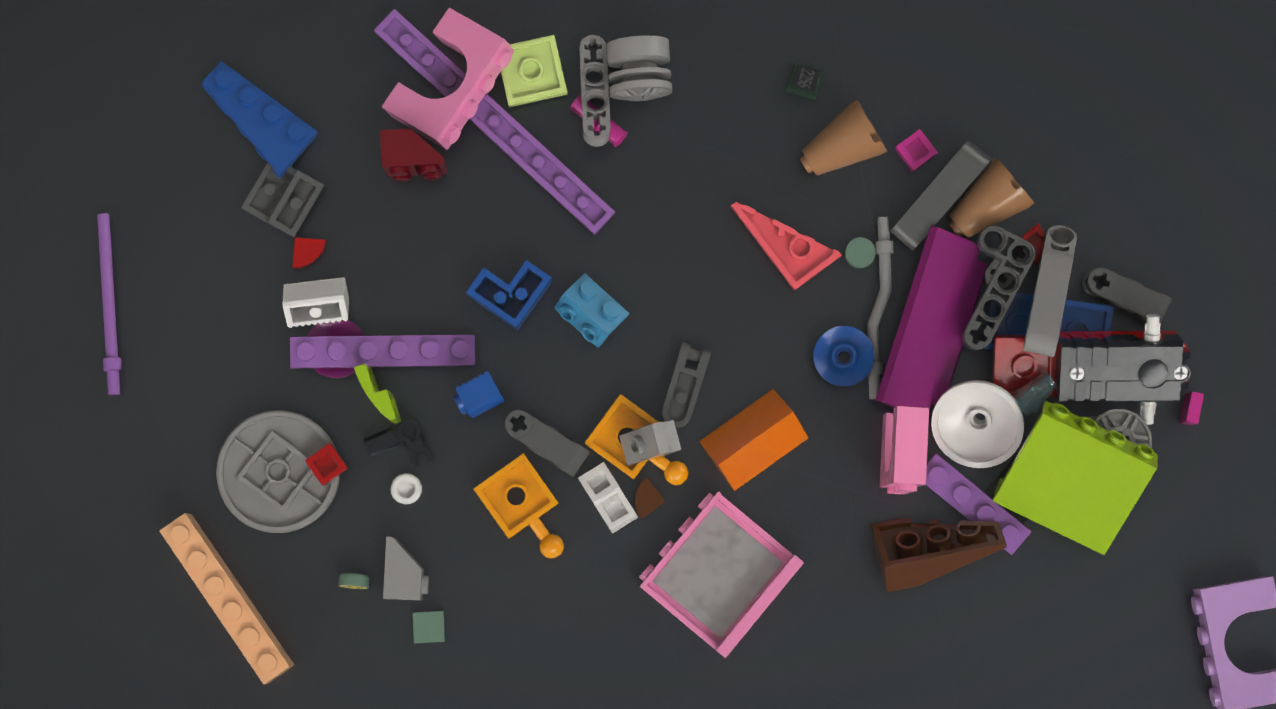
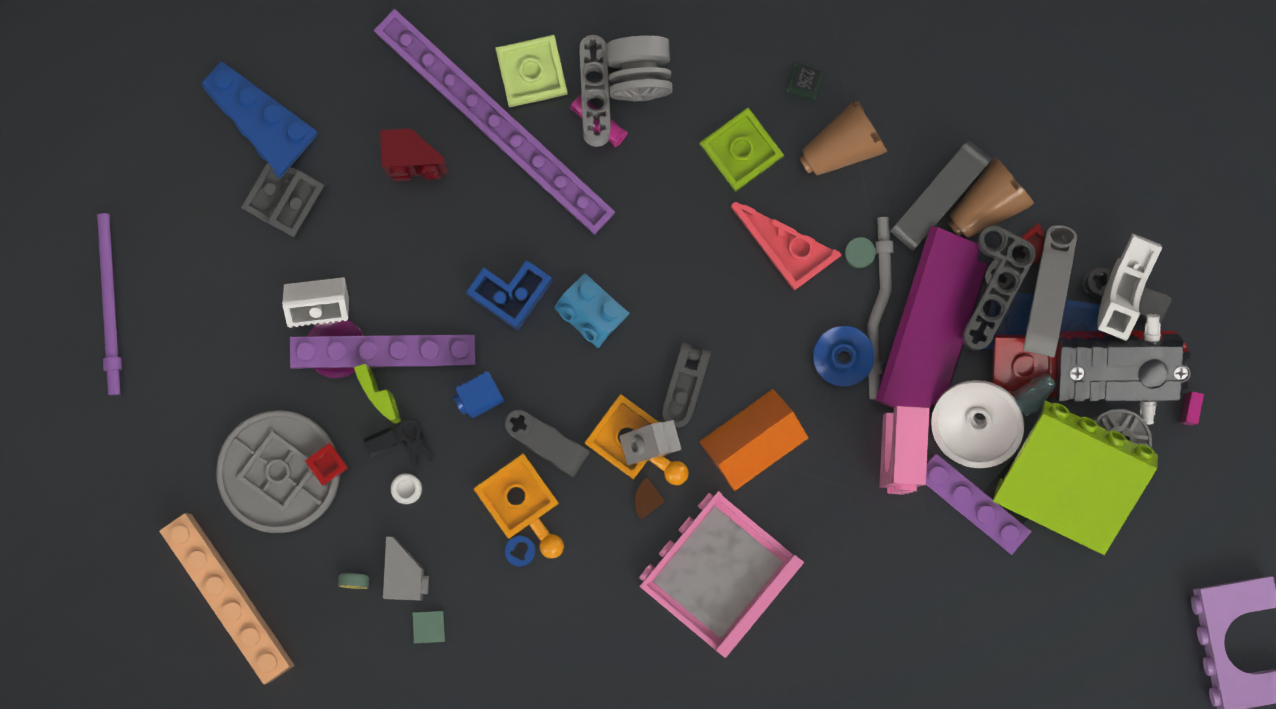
(307, 251): red tile -> none
(445, 117): bright pink arch -> none
(520, 551): none -> blue tile
(608, 497): white slope -> none
(741, 149): none -> lime tile
(916, 150): dark pink tile -> none
(924, 551): reddish brown wedge -> none
(1125, 286): none -> white arch

